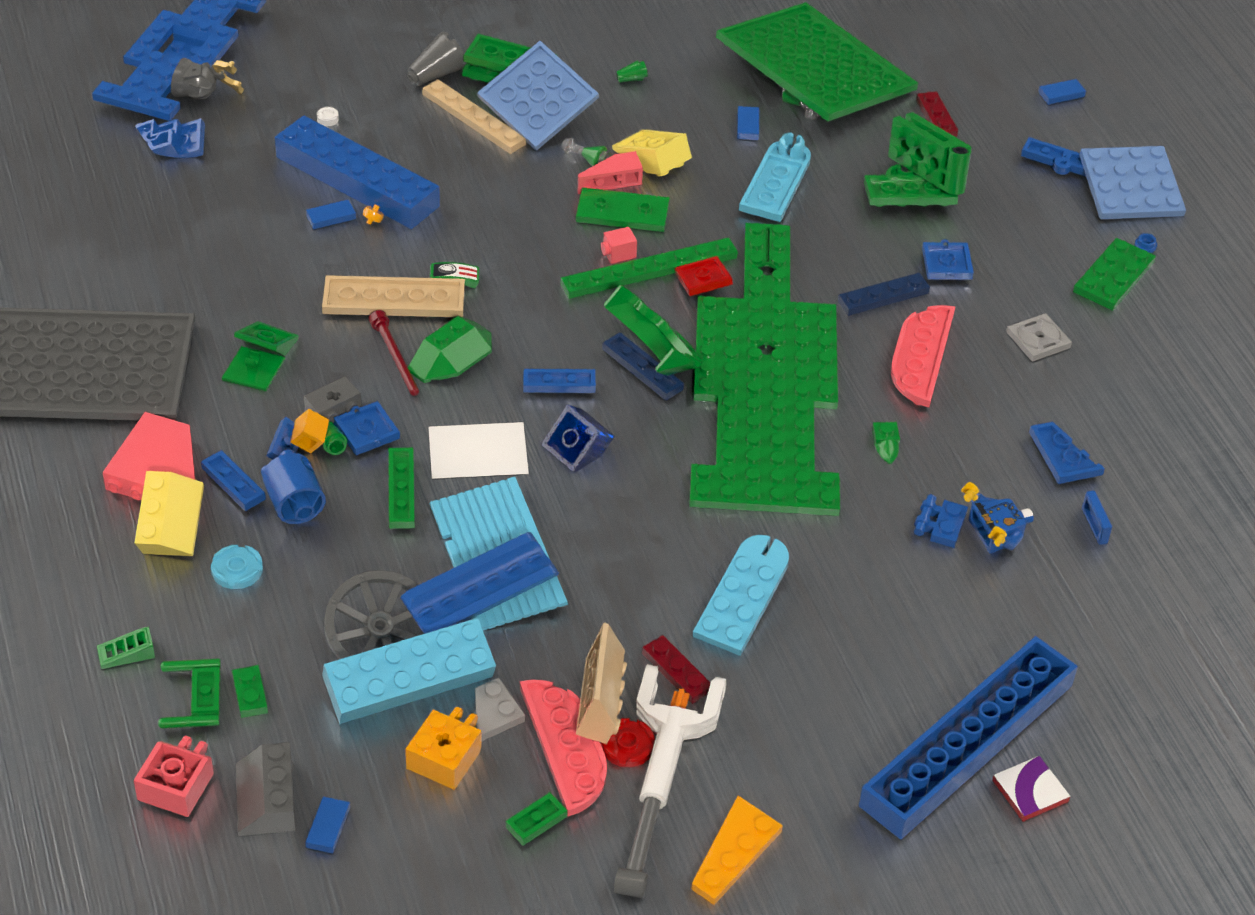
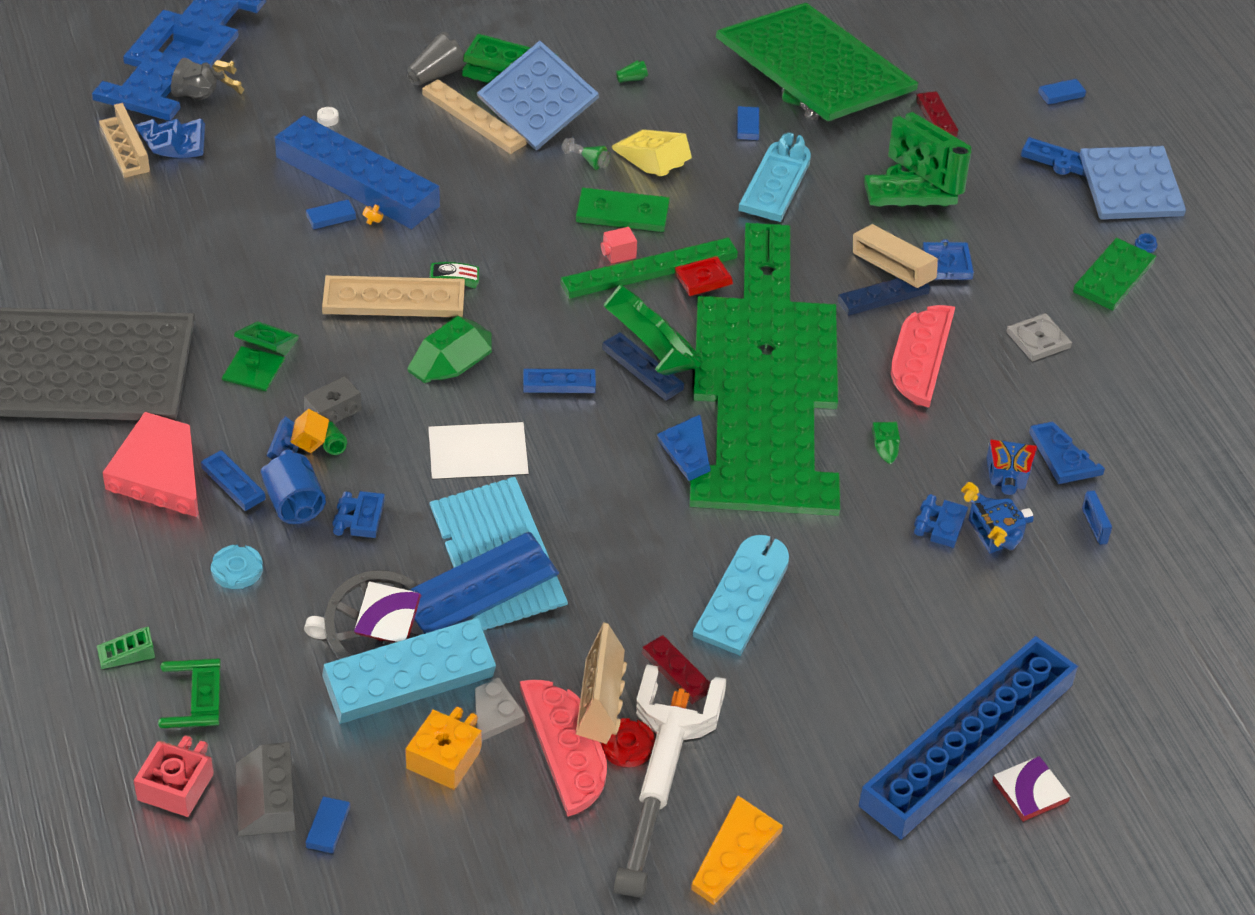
(131, 143): none -> tan fence
(169, 514): light yellow slope -> none
(249, 691): green plate -> none
(315, 627): none -> white tile
(366, 517): none -> blue plate
(367, 427): blue plate -> none
(380, 322): dark red piece -> none
(387, 613): none -> tile
(401, 488): green plate -> none
(536, 818): green plate -> none
(577, 438): clear blue slope -> none
(613, 173): coral slope -> none
(687, 447): none -> blue wing
(895, 255): none -> tan brick
(1010, 464): none -> torso

